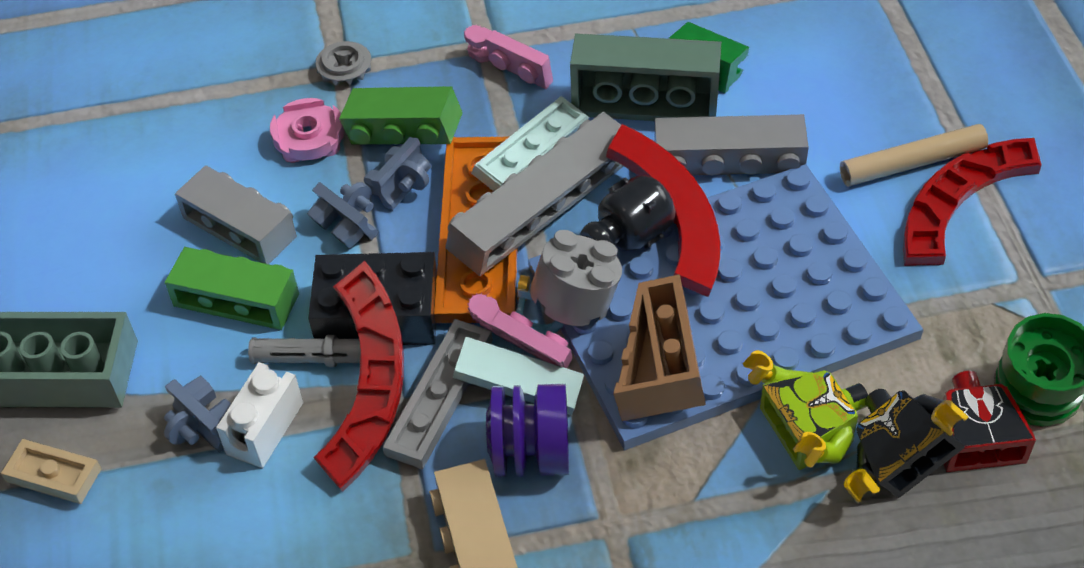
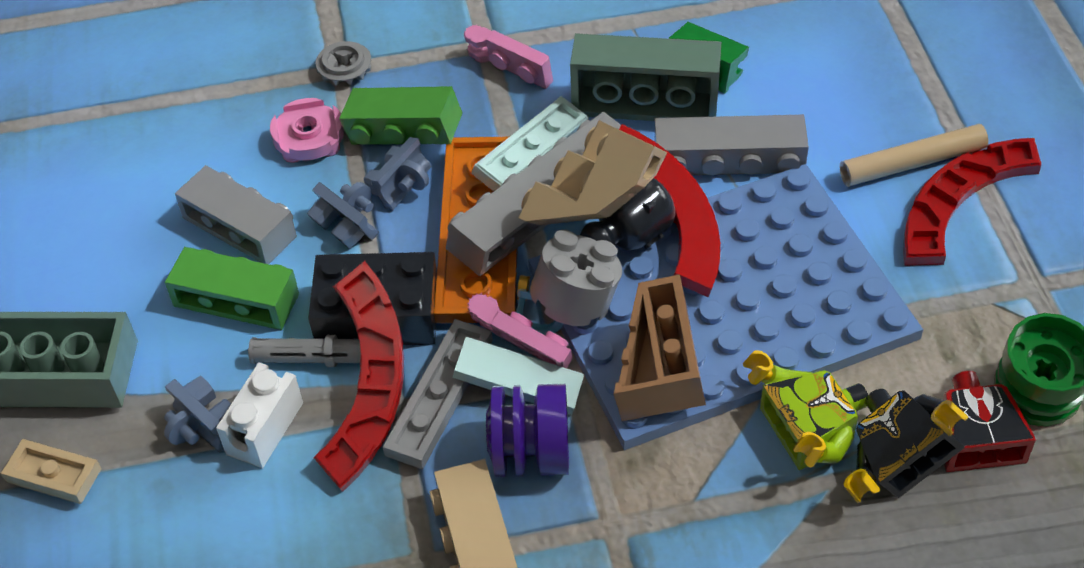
(594, 183): none -> tan brick

